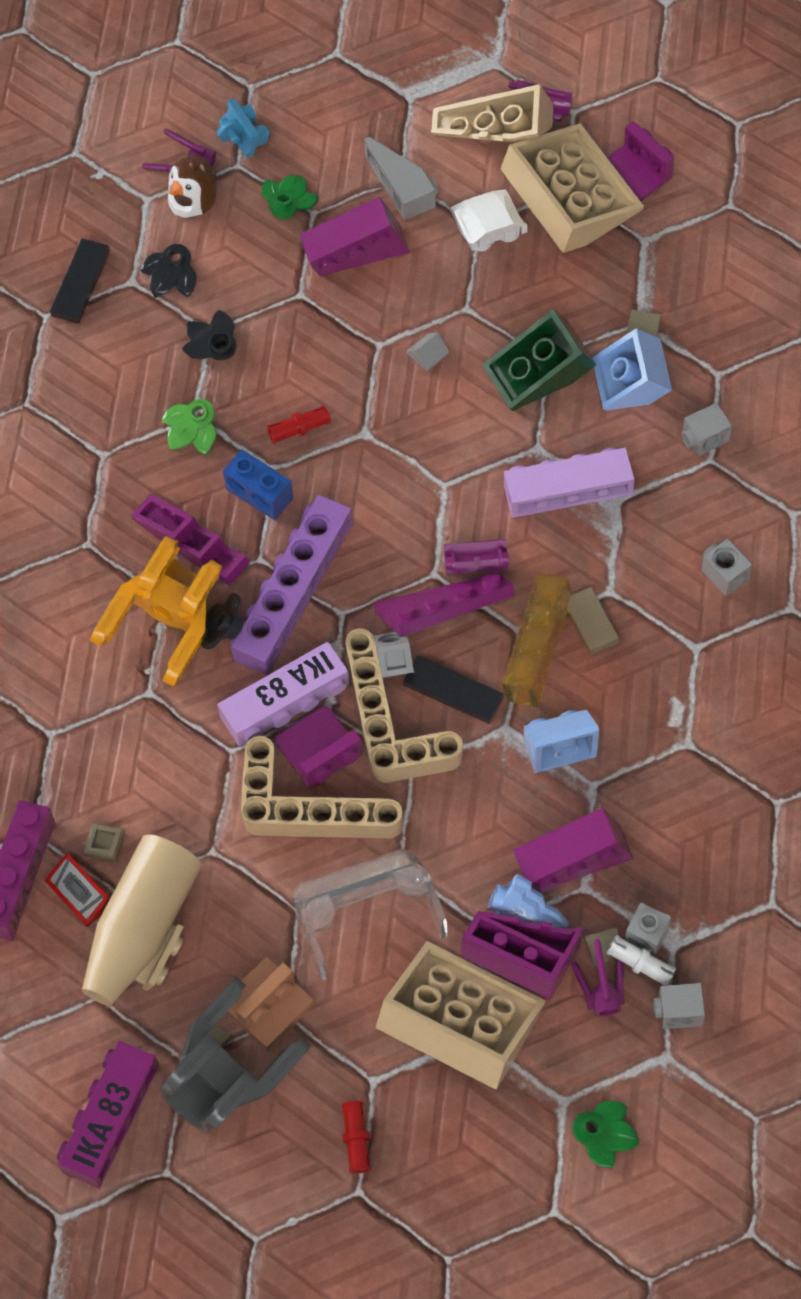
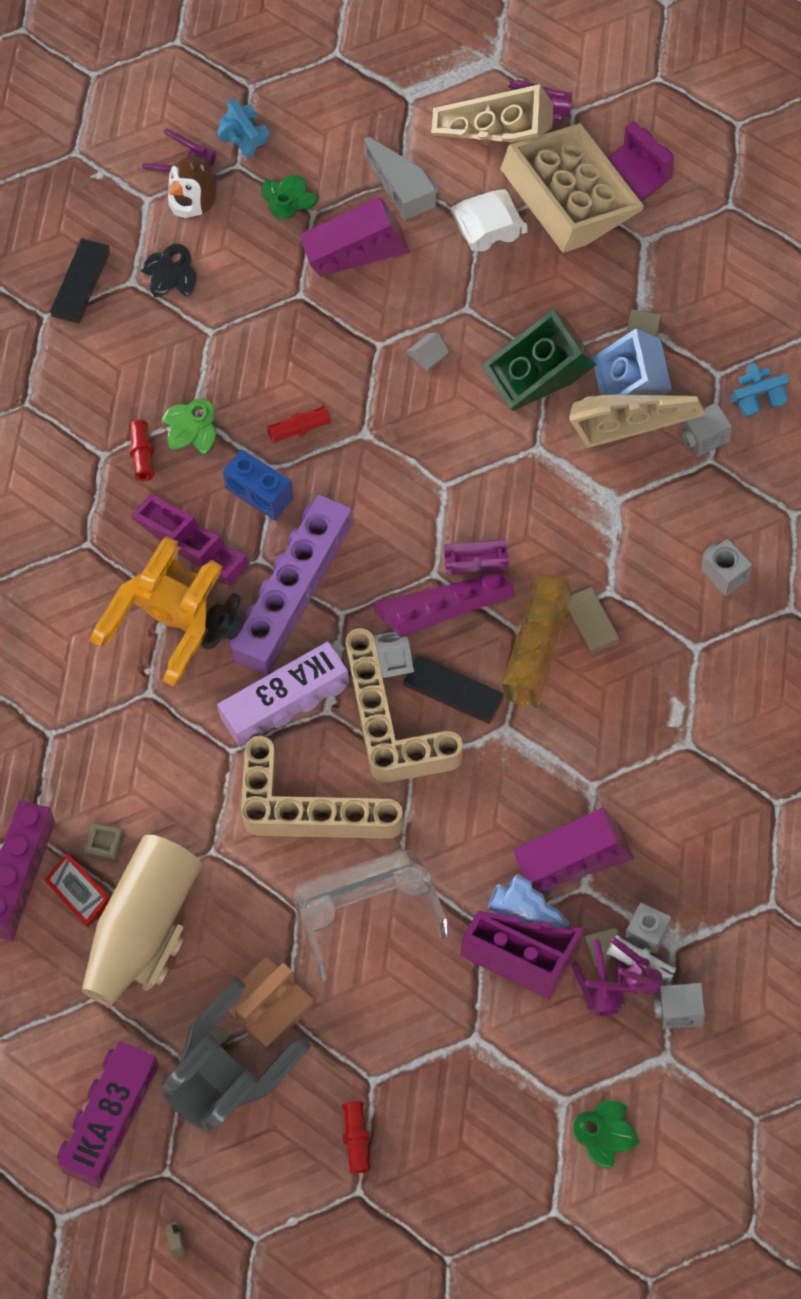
(141, 450): none -> red pin
(175, 1240): none -> dark tan tile
(207, 337): black plate -> none
(319, 746): magenta bracket -> none
(459, 1014): tan slope -> none
(561, 740): light blue slope -> none
(568, 482): lavender brick -> none
(620, 416): none -> tan wedge
(639, 976): none -> magenta plant
(747, 396): none -> dark azure hips

